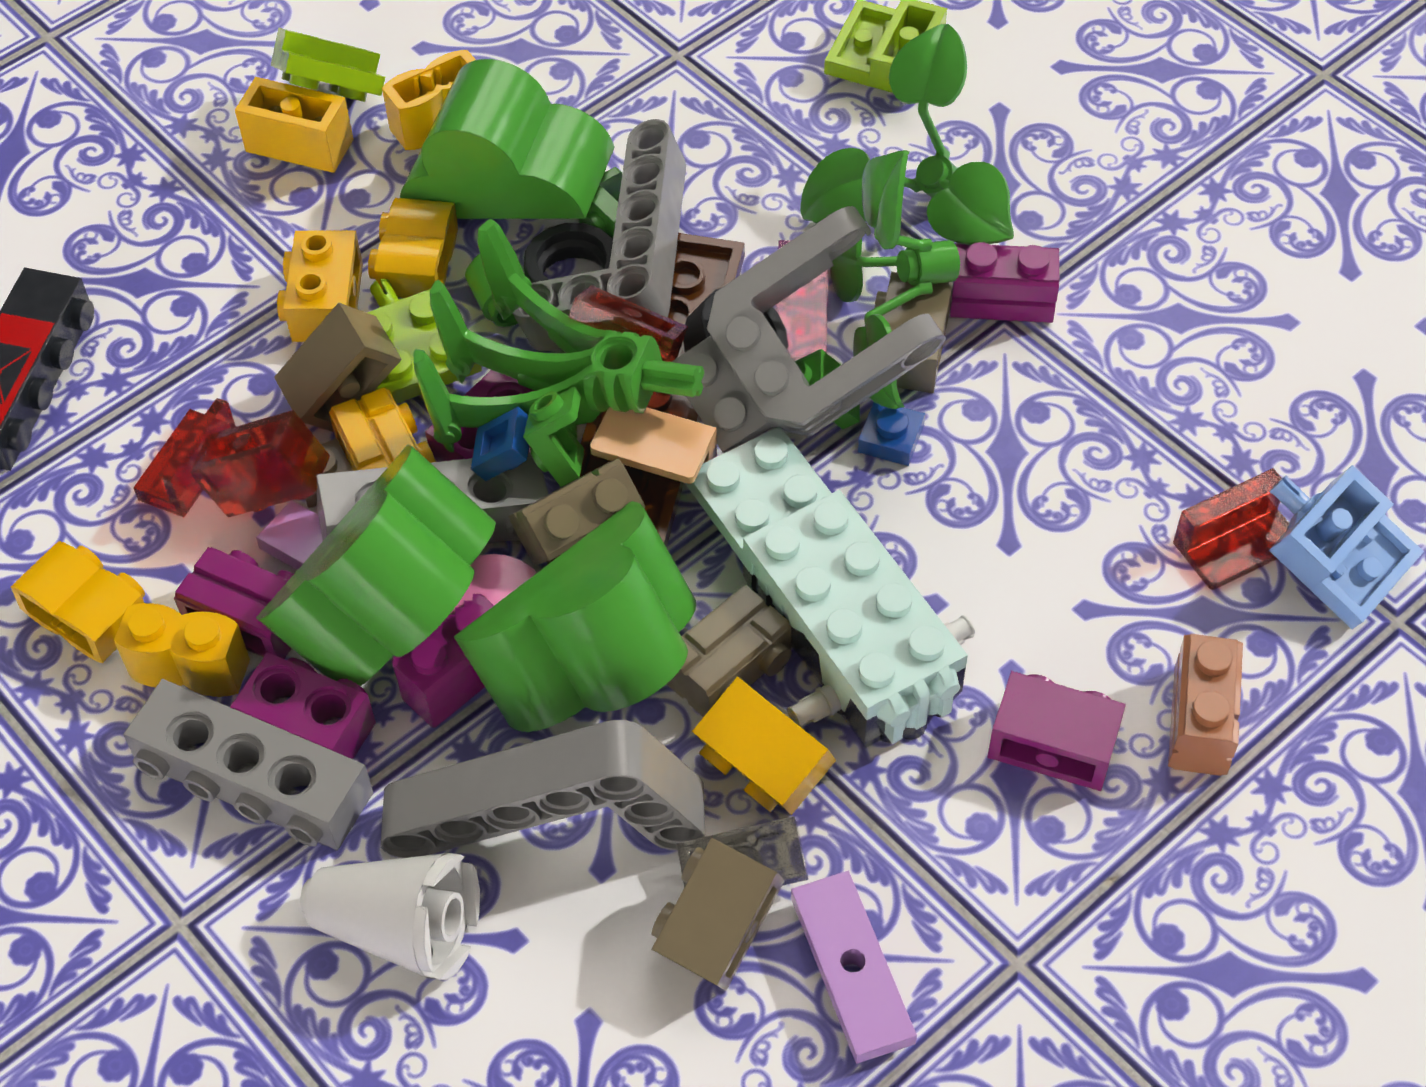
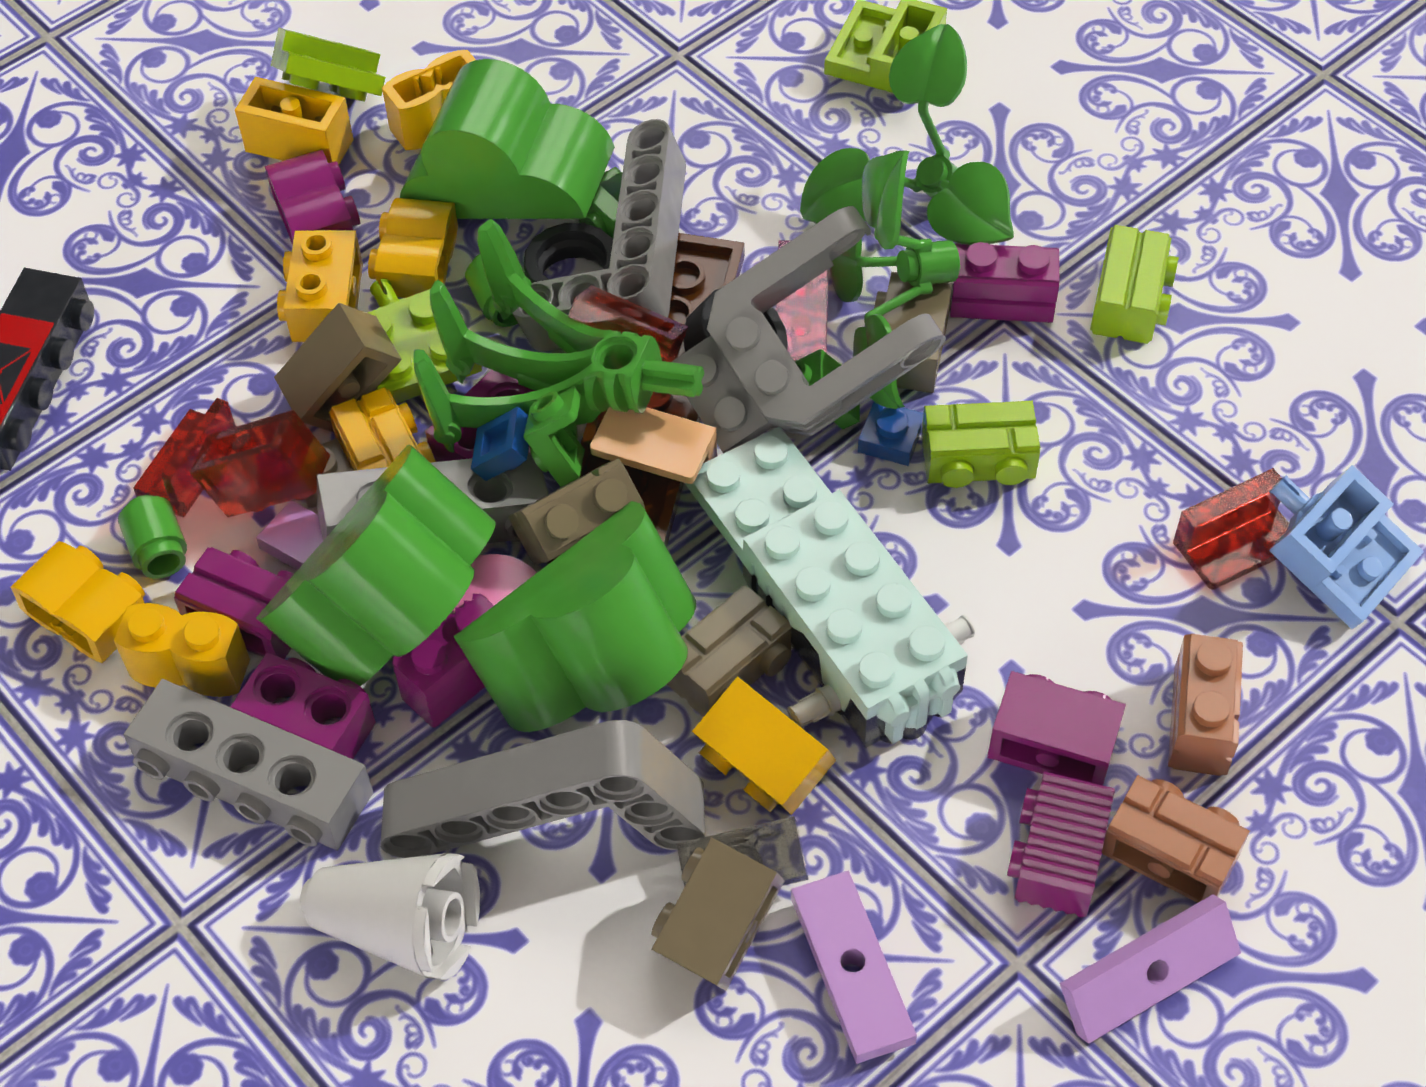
(153, 536): none -> bright green brick
(310, 194): none -> magenta brick
(980, 443): none -> lime brick
(1063, 843): none -> magenta brick
(1132, 284): none -> lime brick
(1150, 968): none -> lavender tile
(1174, 839): none -> nougat brick

